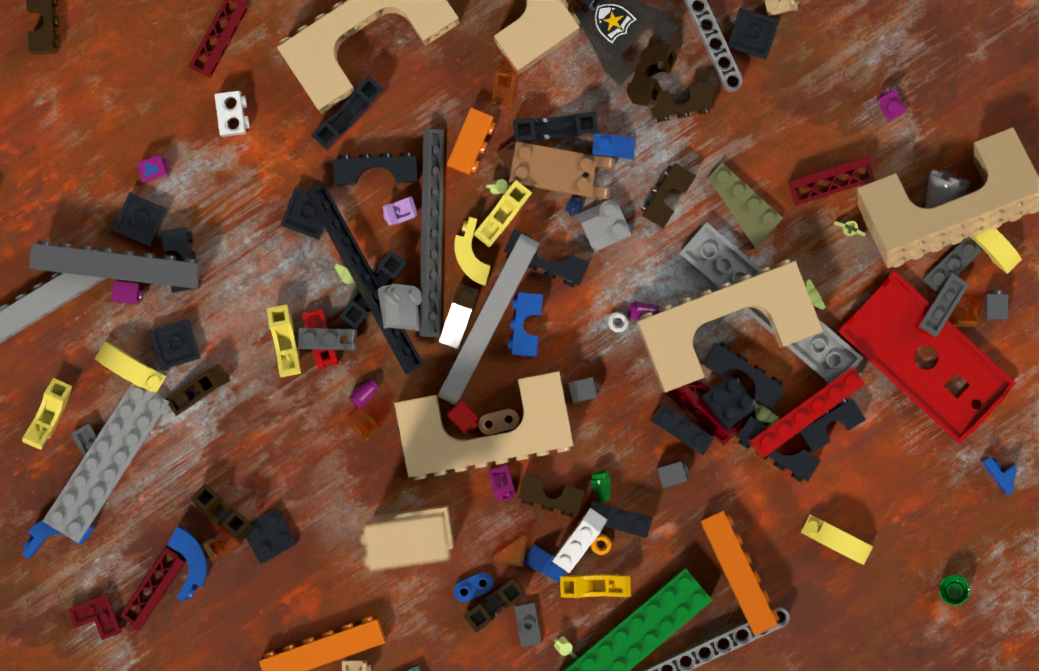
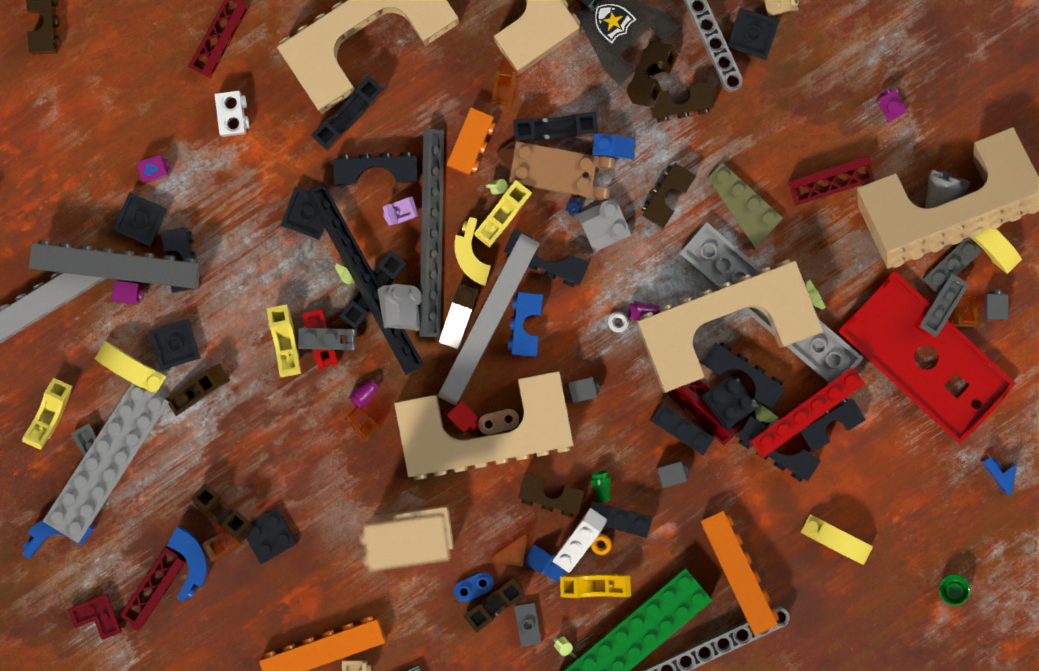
(501, 483): magenta bracket -> none
(850, 228): yellowish green piece -> none

